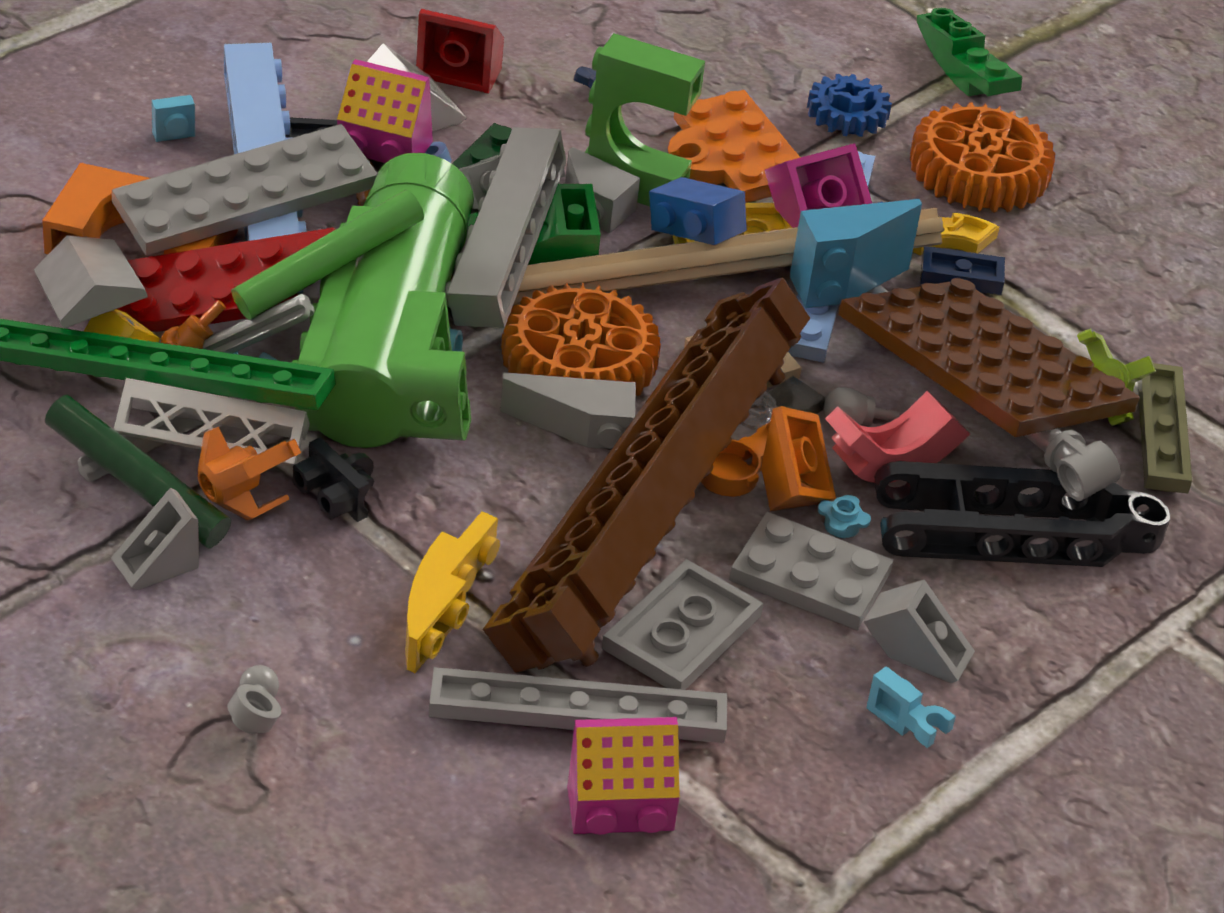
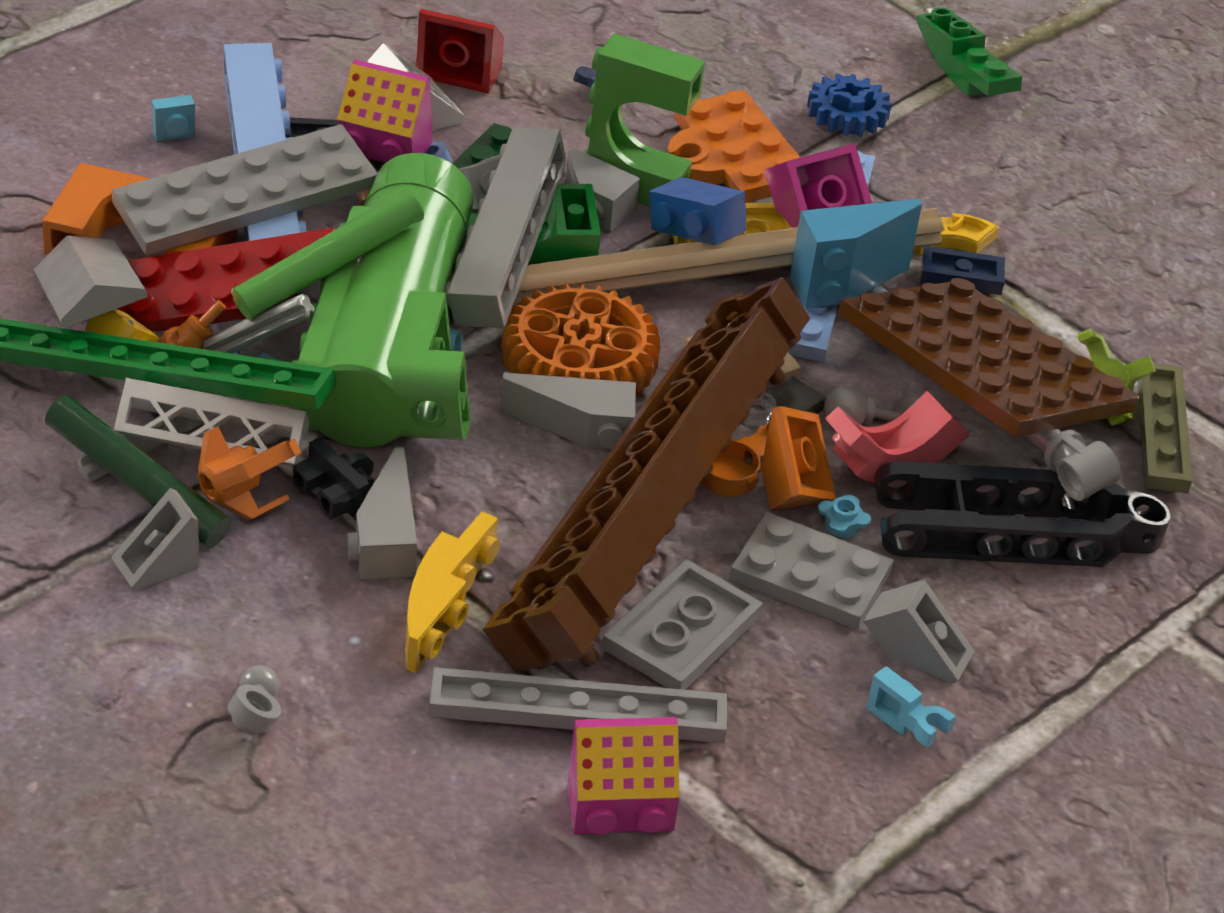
(385, 525): none -> light grey slope
(982, 157): orange gear -> none

